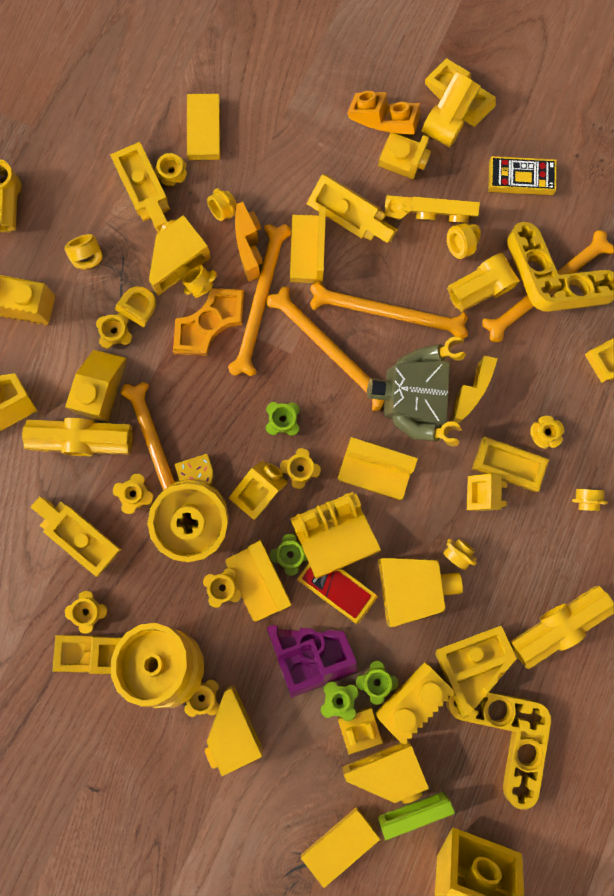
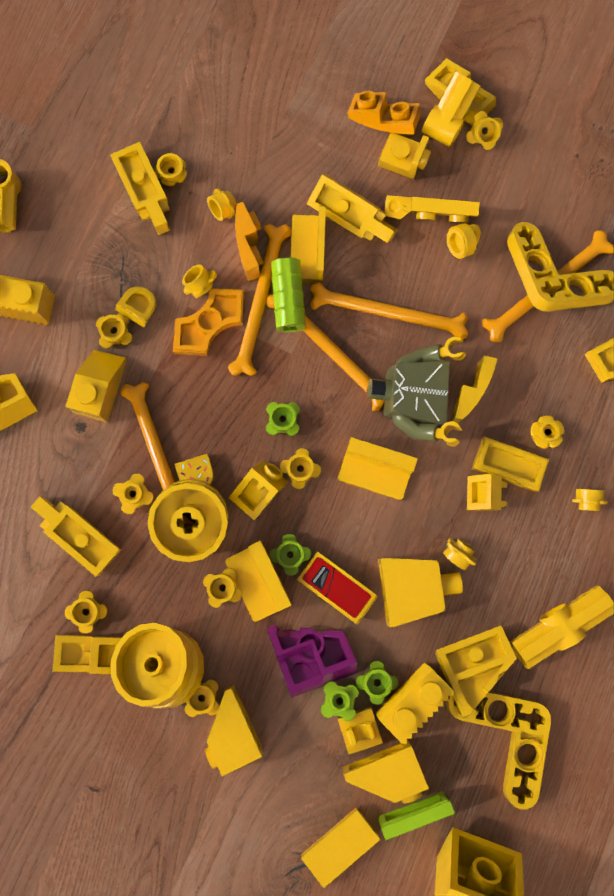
(77, 437): yellow piece -> none
(82, 248): yellow tile -> none
(174, 253): yellow slope -> none
(203, 127): yellow tile -> none
(288, 295): none -> lime axle
(335, 534): yellow hinge -> none
(490, 279): yellow piece -> none
(493, 126): none -> yellow plate
(522, 175): tile -> none

